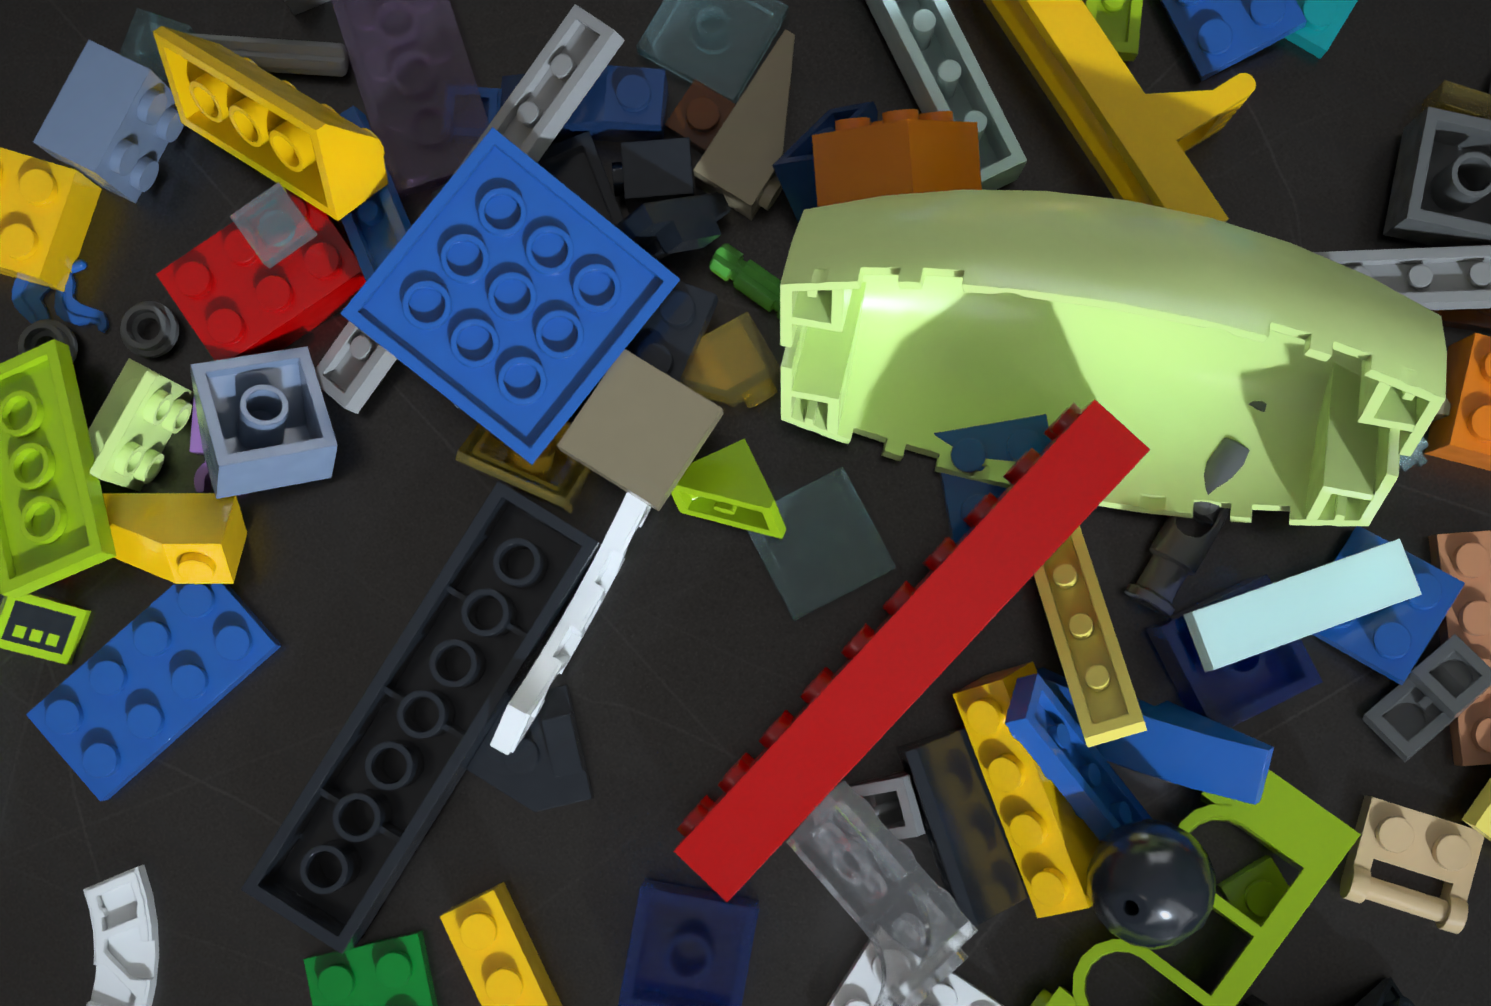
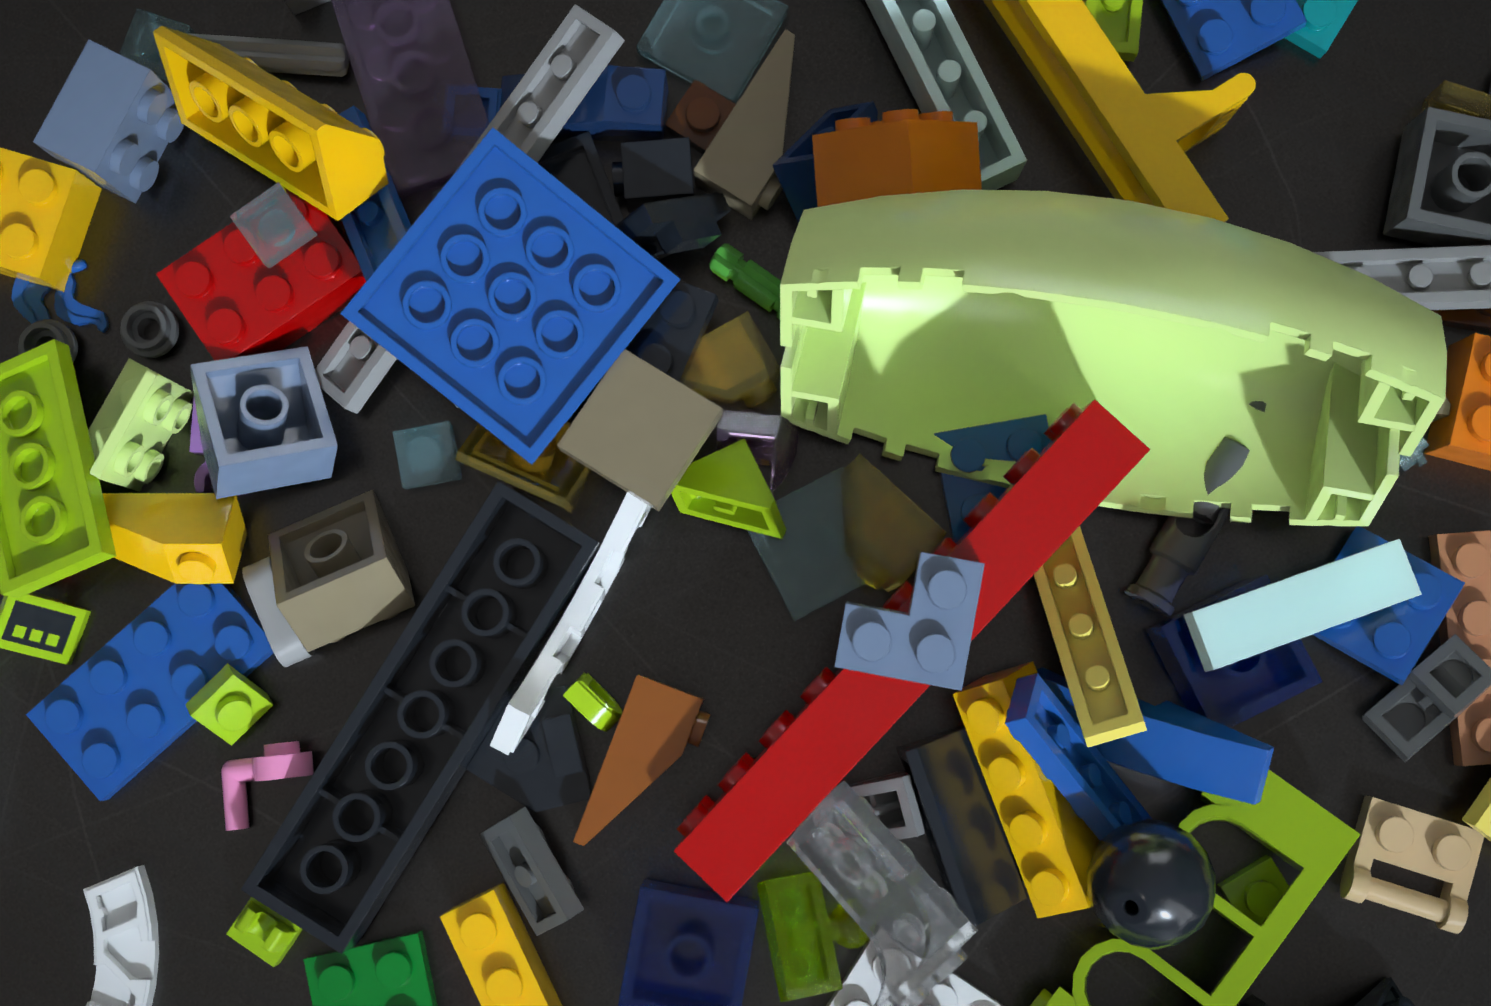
(229, 704): none -> lime plate
(264, 932): none -> lime tile
(278, 762): none -> bright pink plate
(280, 635): none -> light grey beam
(338, 572): none -> dark tan slope
(427, 455): none -> clear light blue plate
(531, 871): none -> dark grey plate
(594, 702): none -> lime tile
(647, 741): none -> dark orange slope
(769, 437): none -> plate
(803, 935): none -> clear neon green plate
(883, 526): none -> clear yellow slope
(928, 641): none -> sand blue brick

